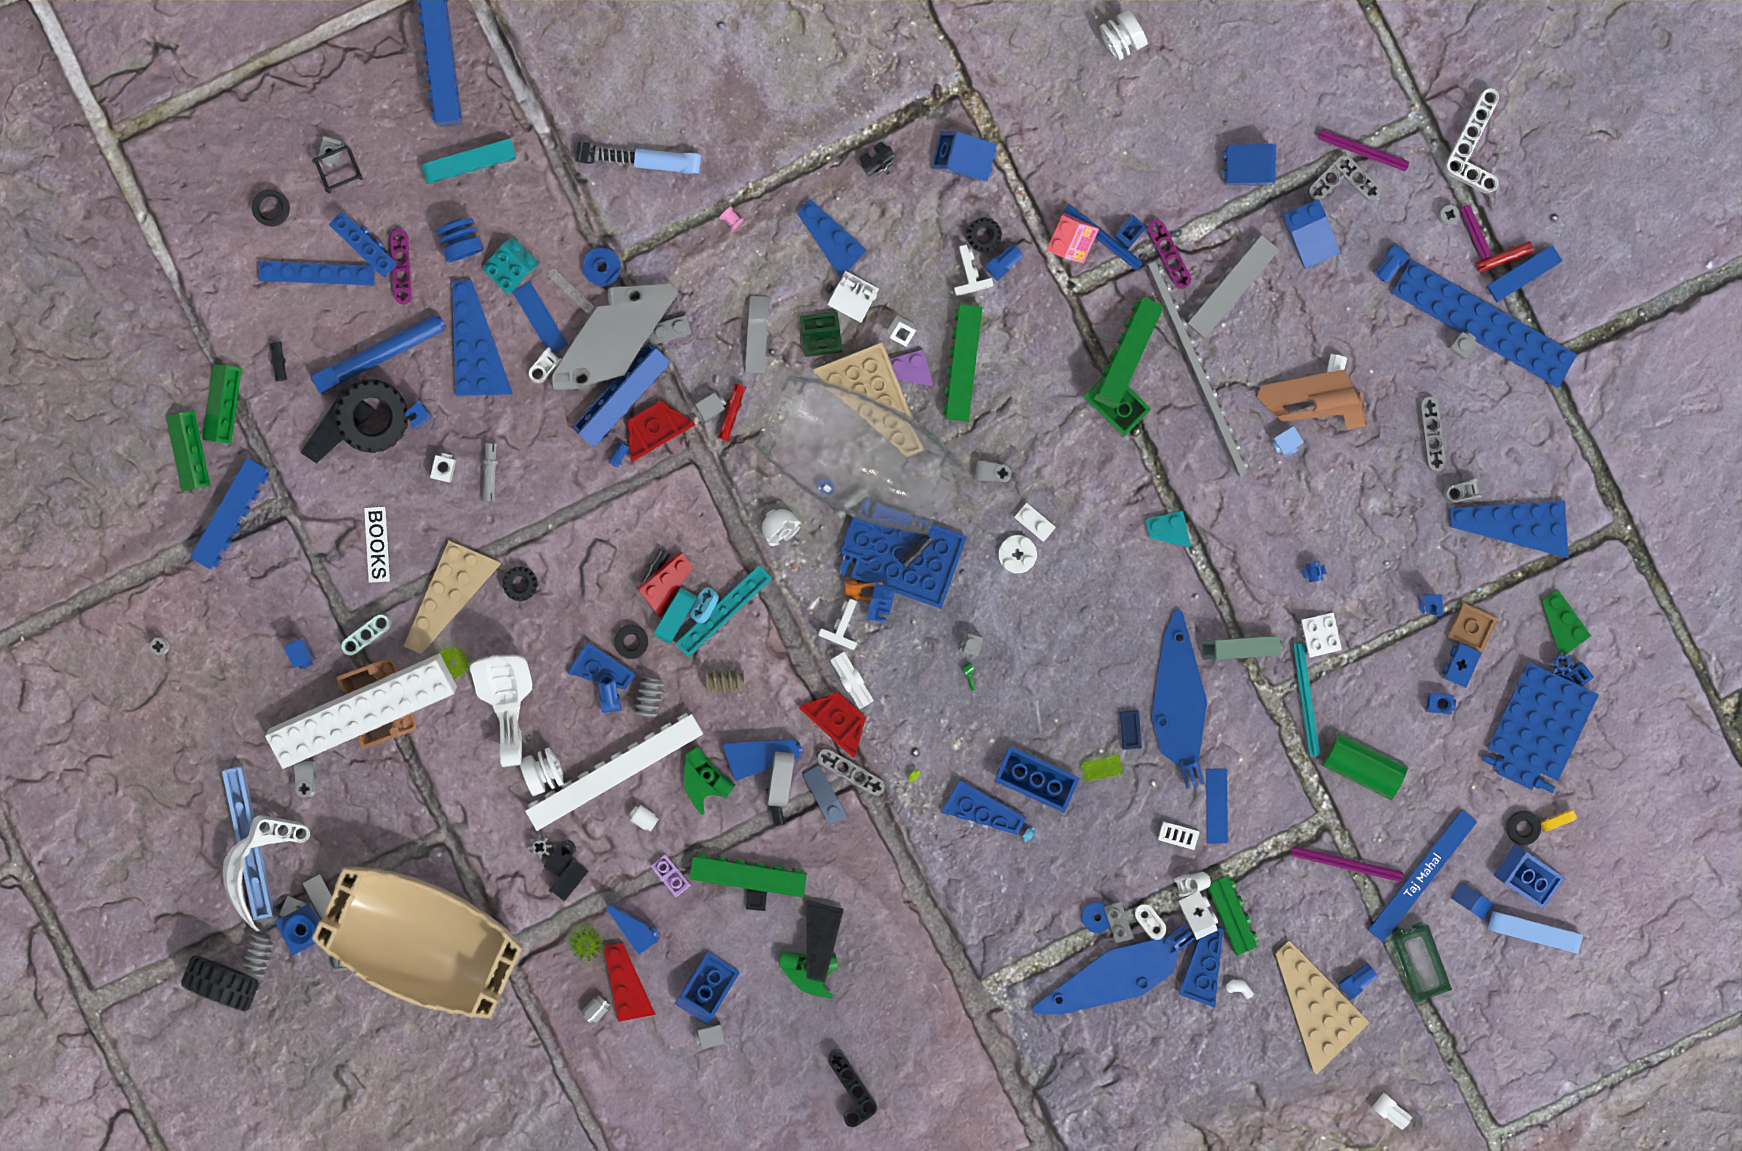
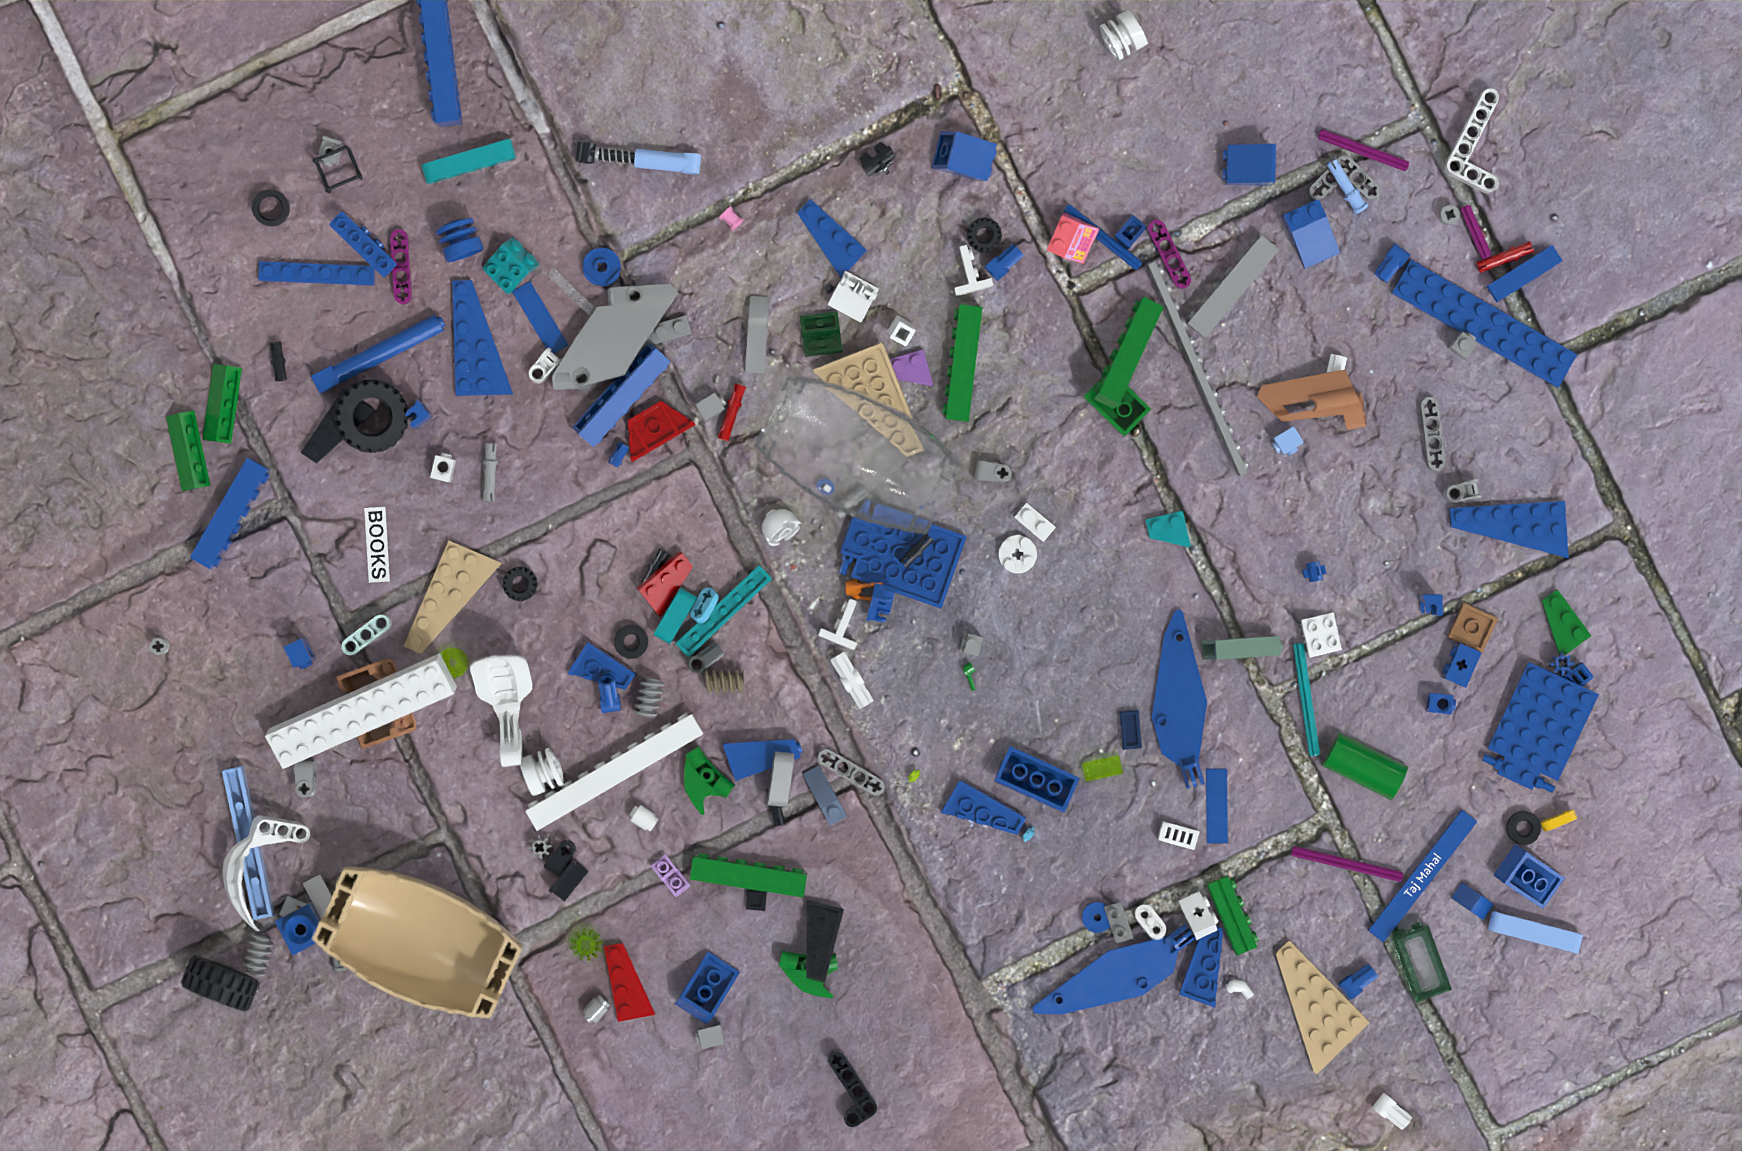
(637, 931): blue slope -> none
(707, 656): none -> dark grey piece
(838, 720): red wing -> none
(1192, 883): white piece -> none
(1351, 194): none -> light blue pin

